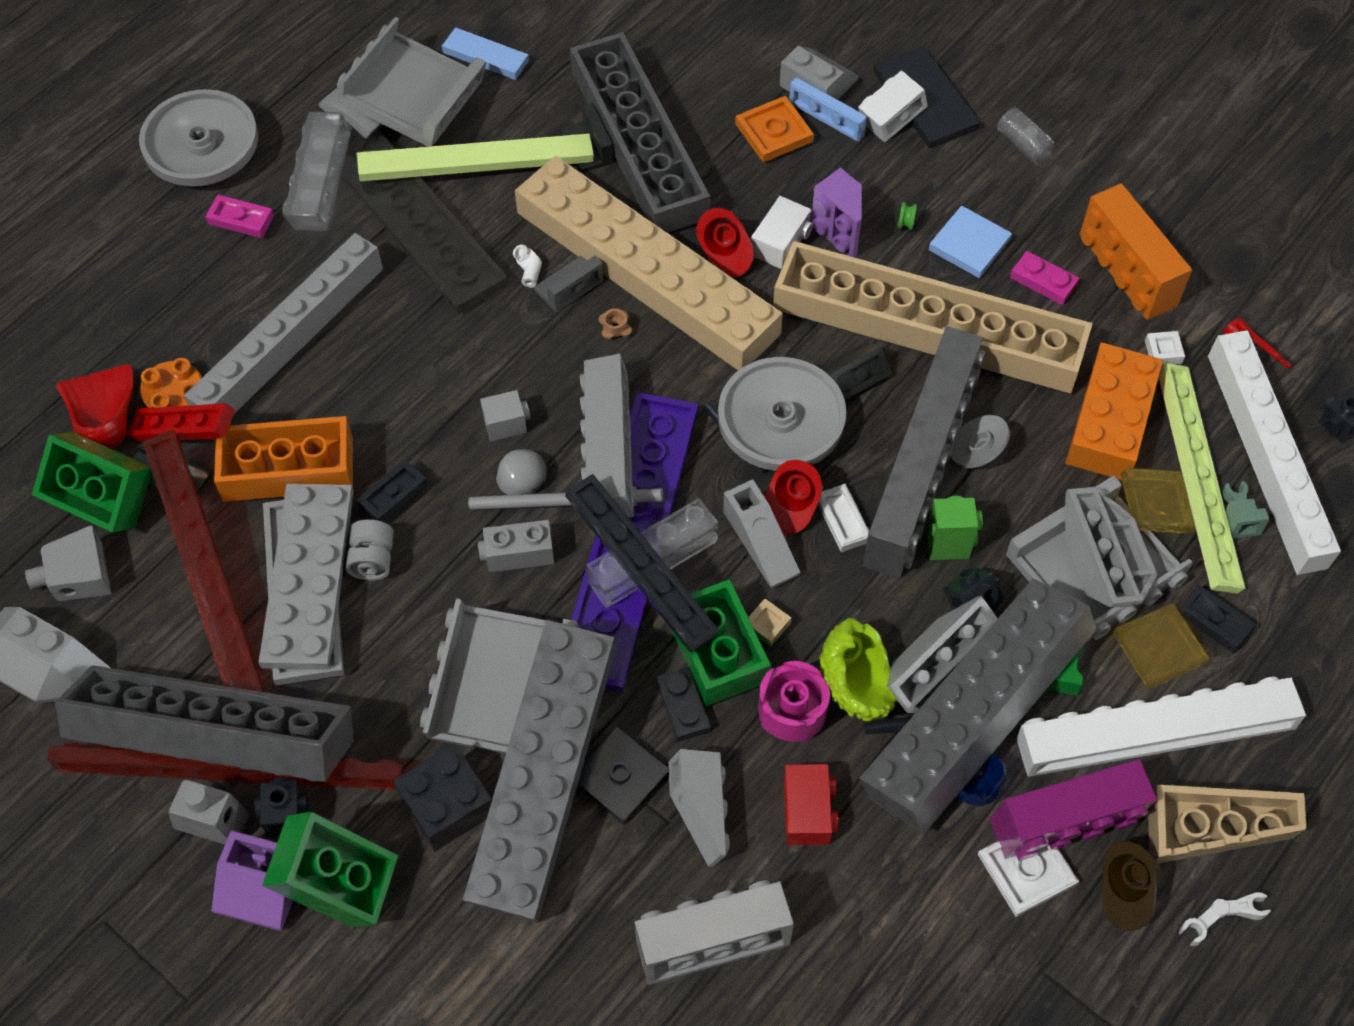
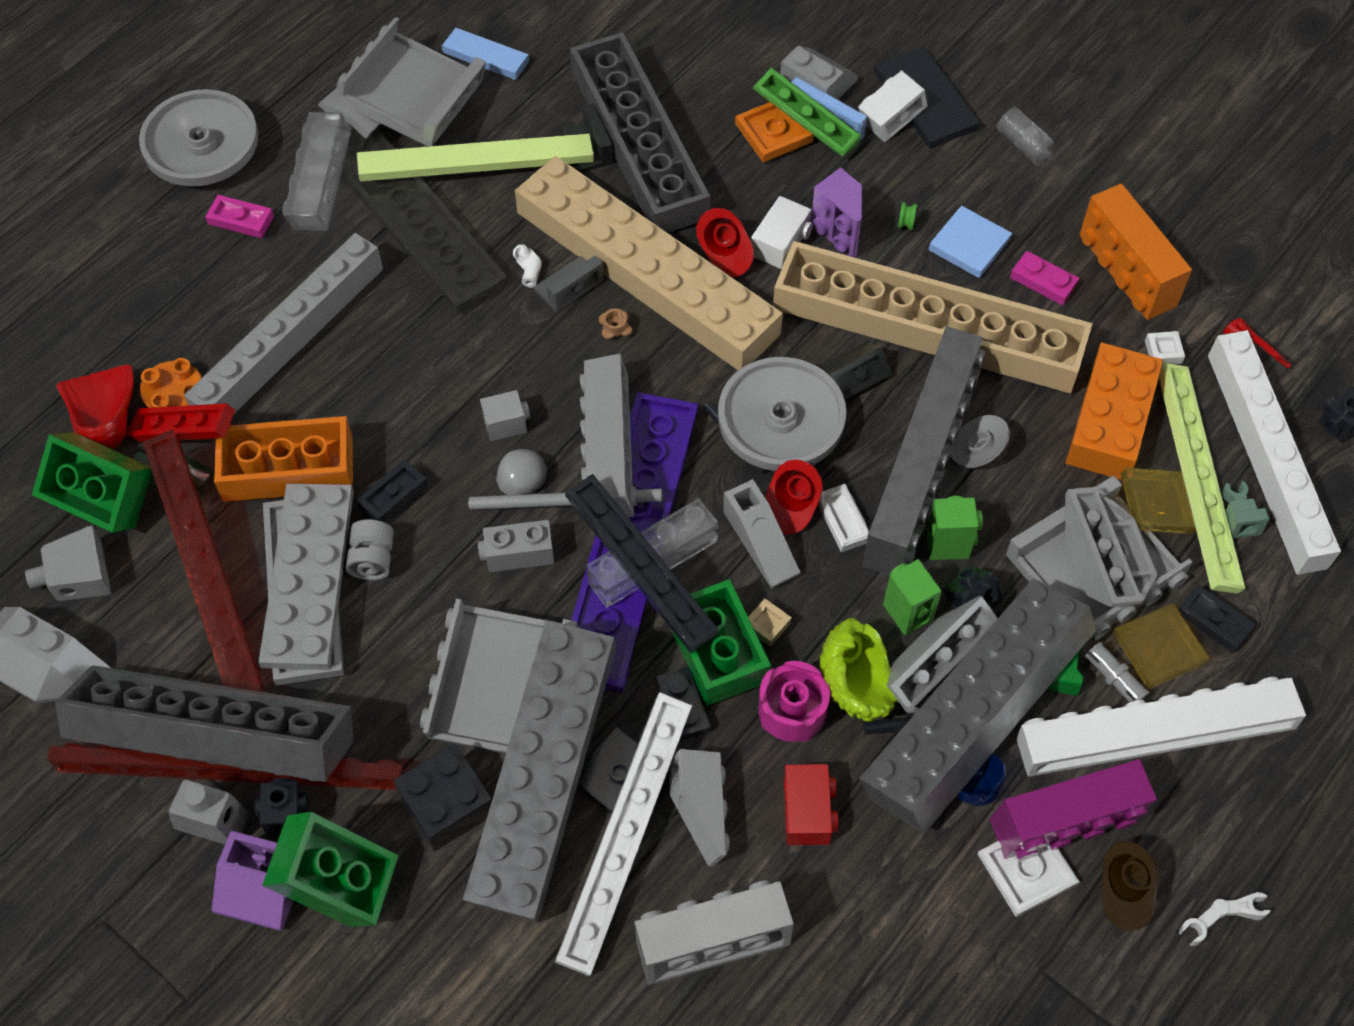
(623, 835): none -> white plate
(807, 112): none -> bright green slope
(911, 597): none -> bright green brick
(1116, 673): none -> light grey pin
(1215, 820): tan wedge -> none

